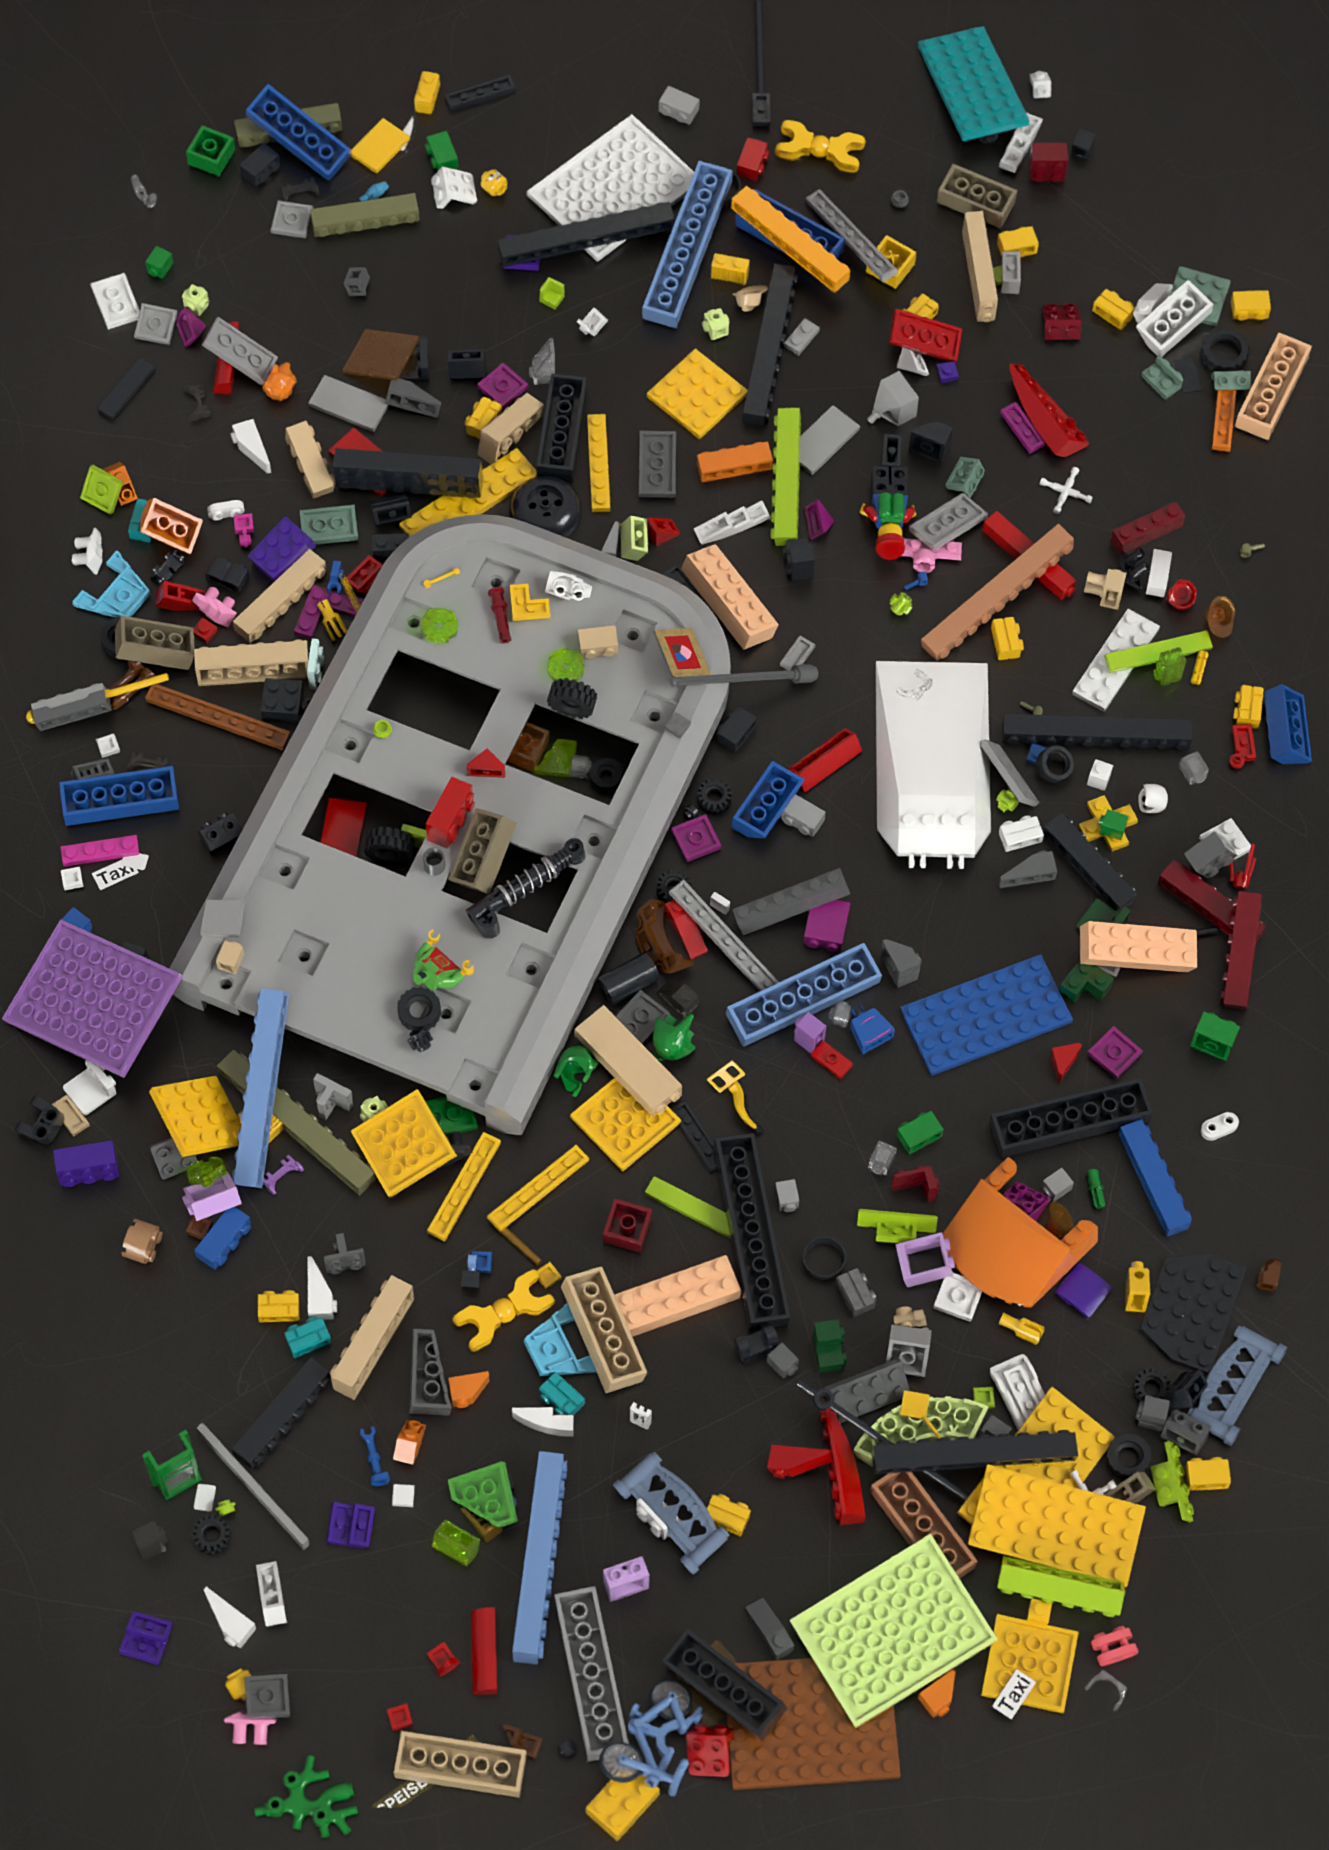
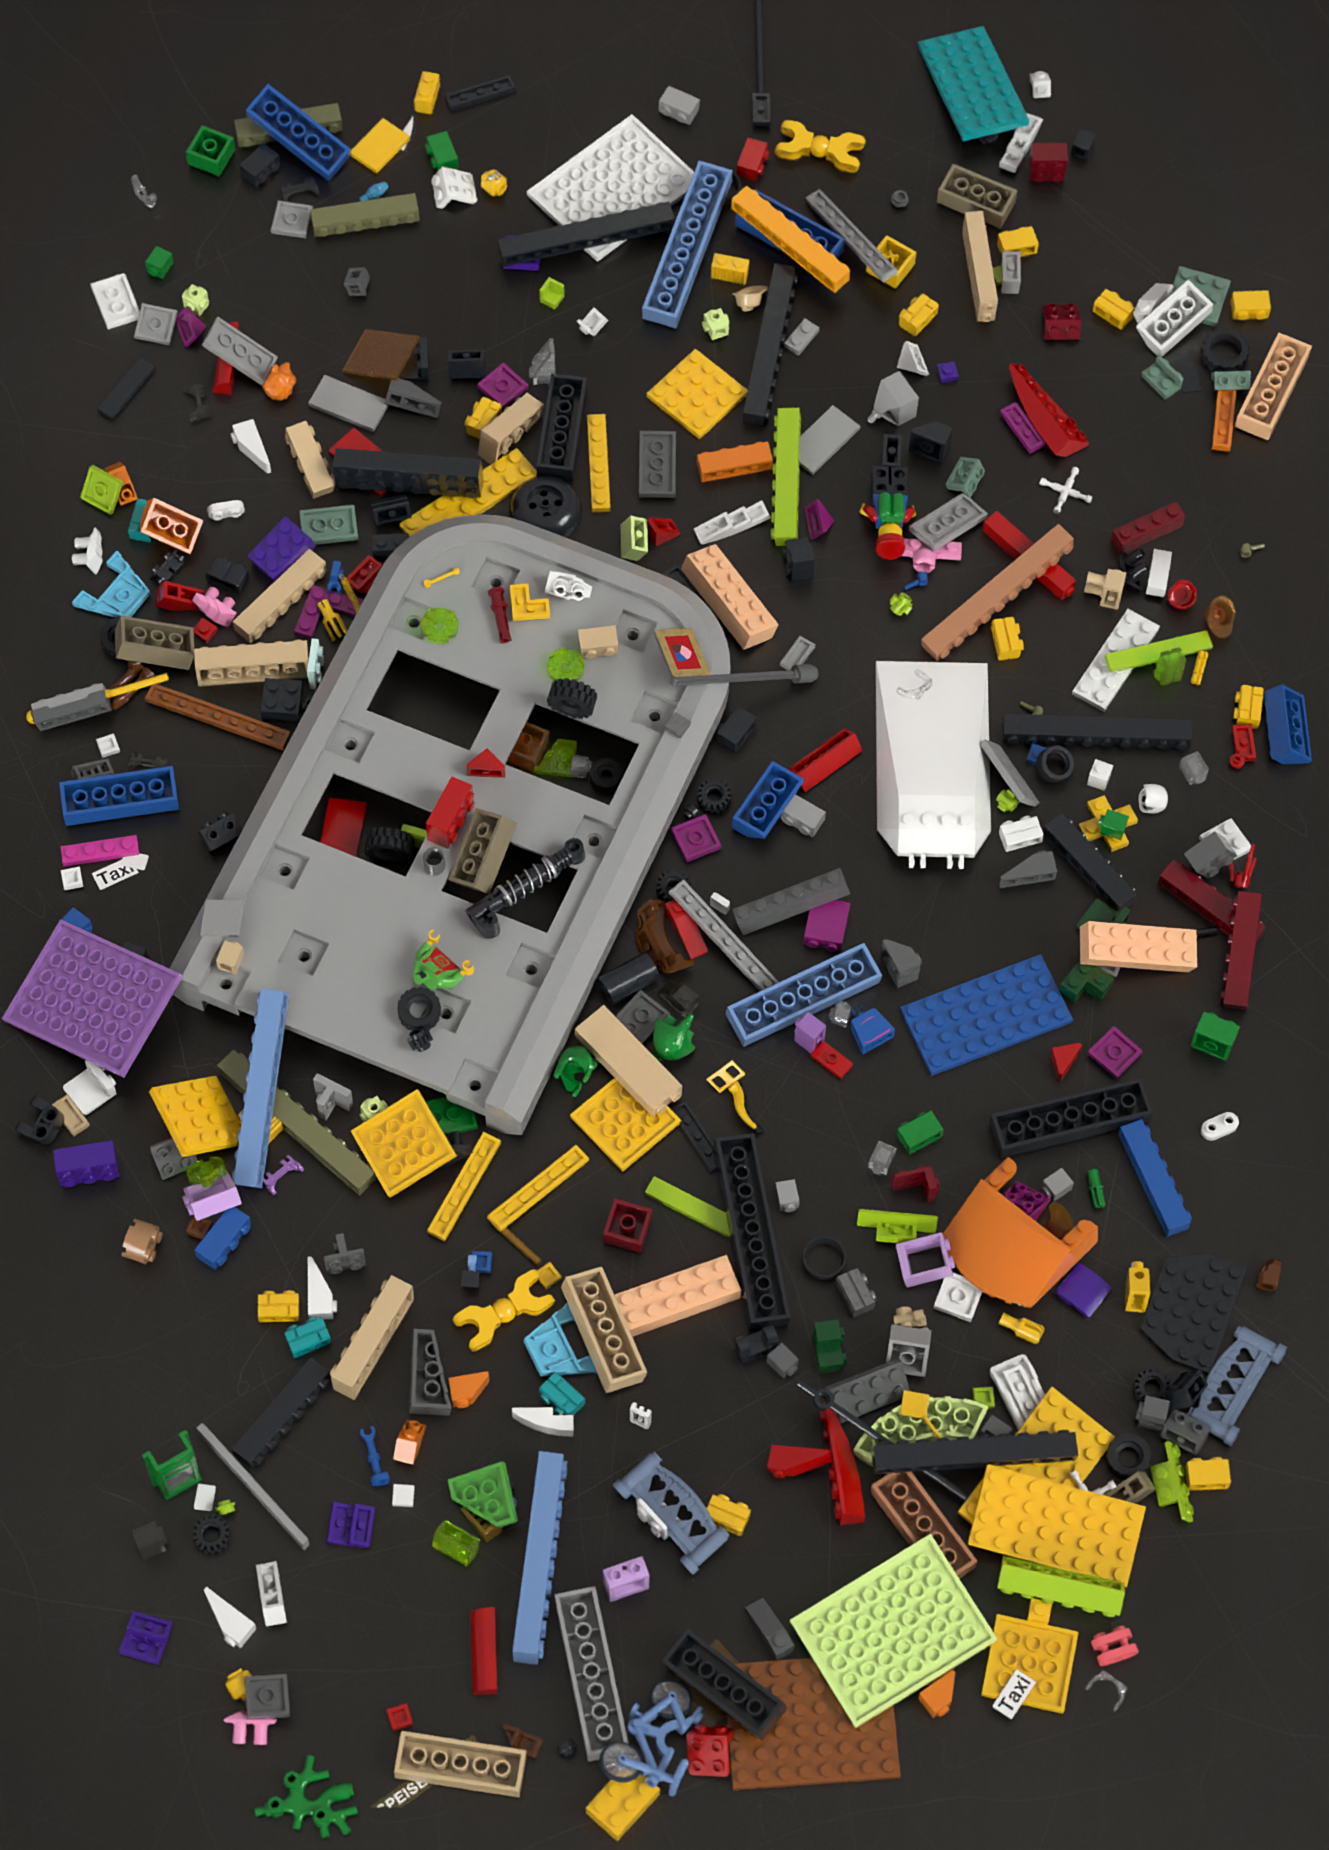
(244, 525): dark pink plate -> none
(382, 729): lime plate -> none
(443, 1659): red tile -> none
(611, 544): light grey slope -> none
(925, 335): red tile -> none

